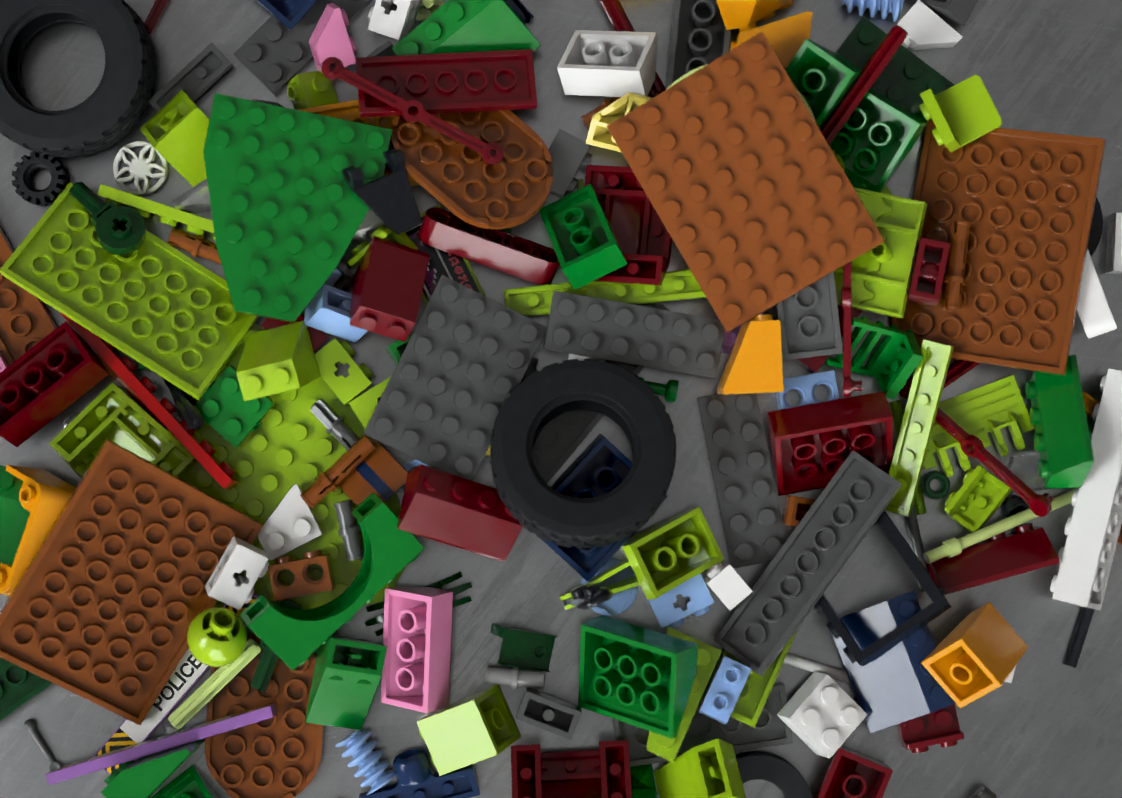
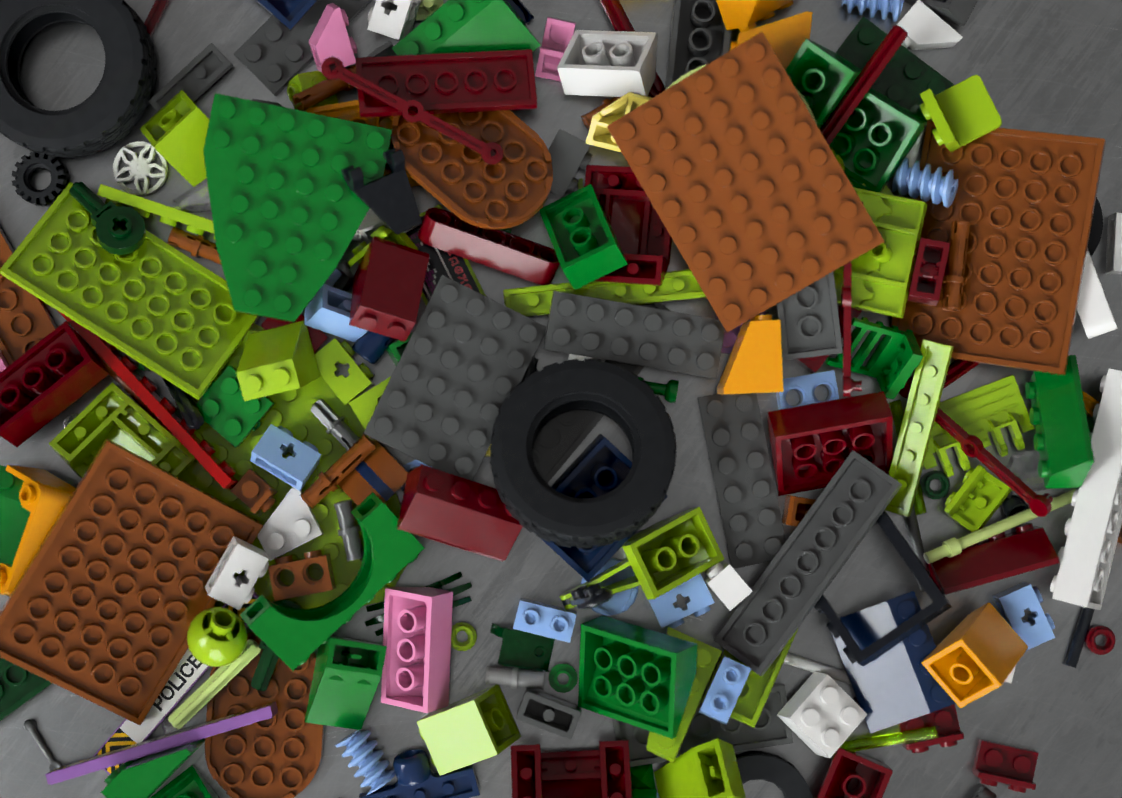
(255, 492): none -> dark orange bracket
(292, 470): none -> light blue brick
(321, 91): none -> dark orange pin
(372, 346): none -> dark blue arm
(465, 645): none -> lime plate
(545, 620): none -> light blue brick
(554, 43): none -> bright pink slope
(563, 668): none -> green plate
(890, 739): none -> clear neon green piece
(925, 183): none -> light blue piece
(1006, 765): none -> dark red bracket
(1011, 607): none -> light blue brick
(1108, 643): none -> dark red plate

